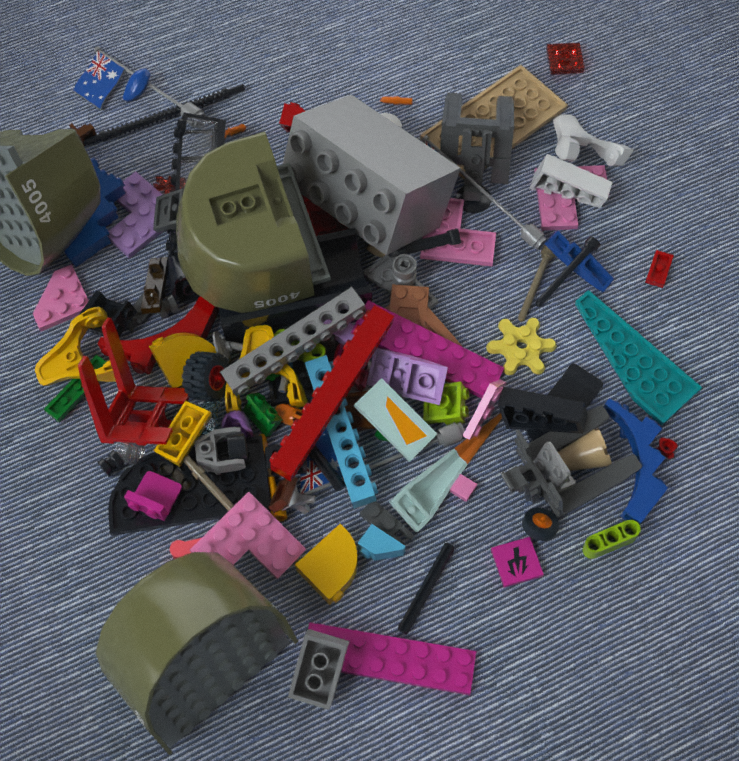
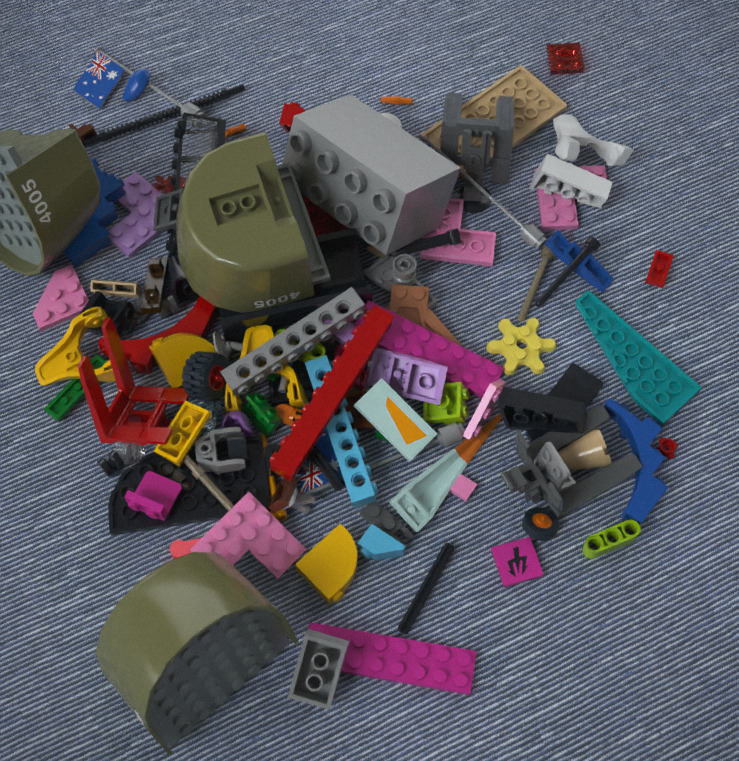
(116, 285): none -> tan piece

